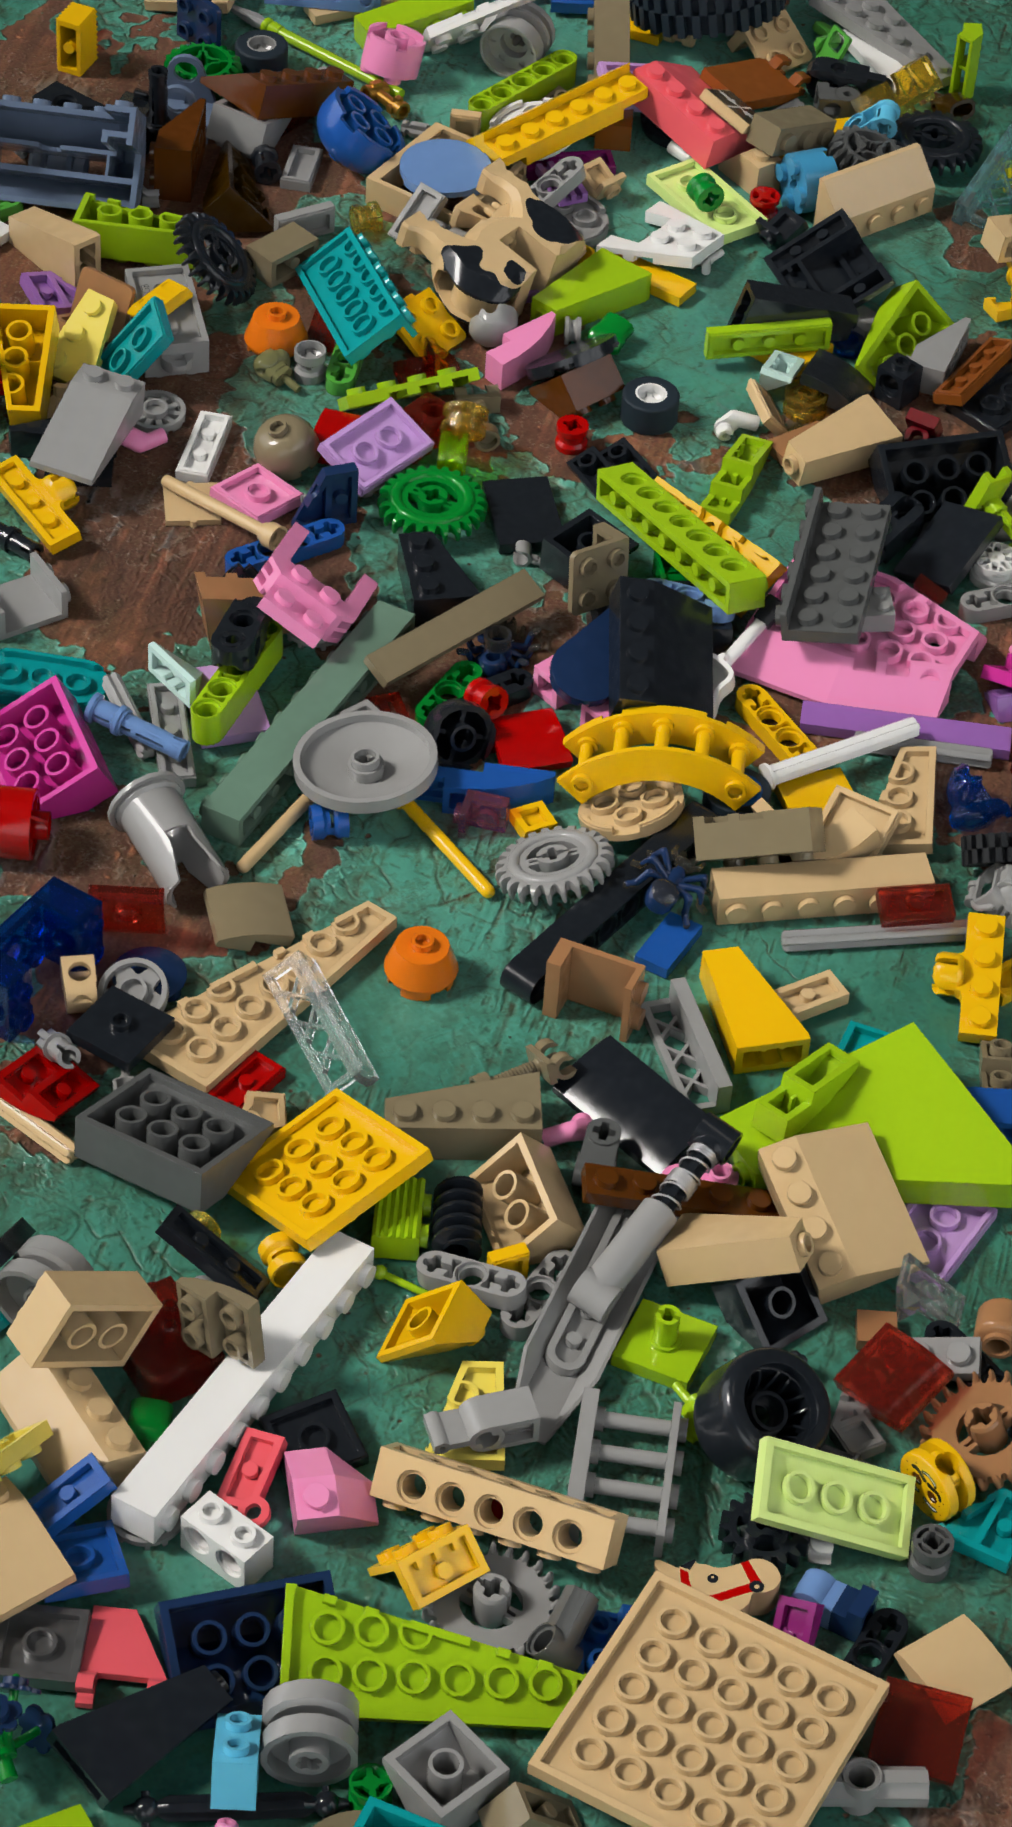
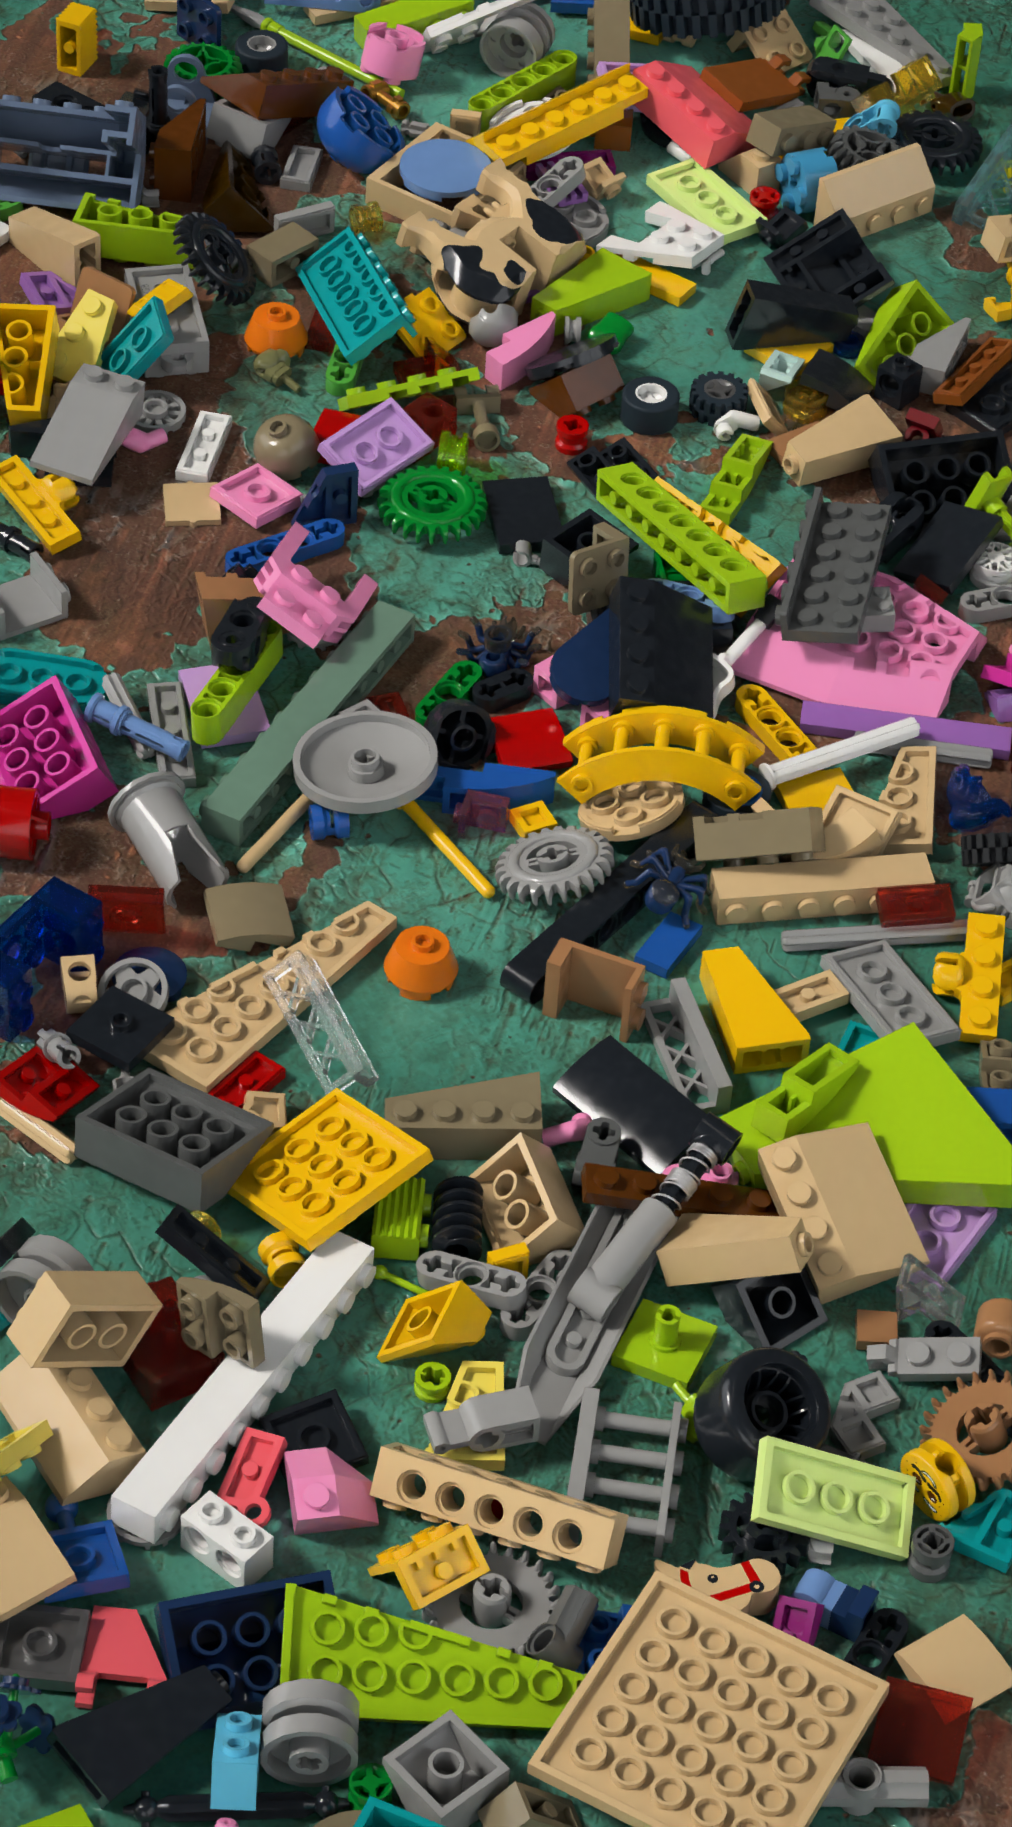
(72, 1494): blue plate -> none
(149, 1419): green piece -> none
(174, 673): light aqua slope -> none
(267, 533): tan piece -> none
(309, 362): light grey wheel -> none
(423, 199): light grey tile -> none
(426, 1390): none -> lime bush
(430, 576): black wedge -> none
(453, 628): dark tan tile -> none
(465, 418): clear yellow wheel -> none
(489, 696): red wheel -> none
(547, 1065): dark tan bar -> none
(705, 192): green wheel -> none
(716, 395): none -> black wheel
(729, 108): tile -> none
(766, 337): lime tile -> none
(889, 992): none -> light grey tile
(894, 1377): clear red slope -> none

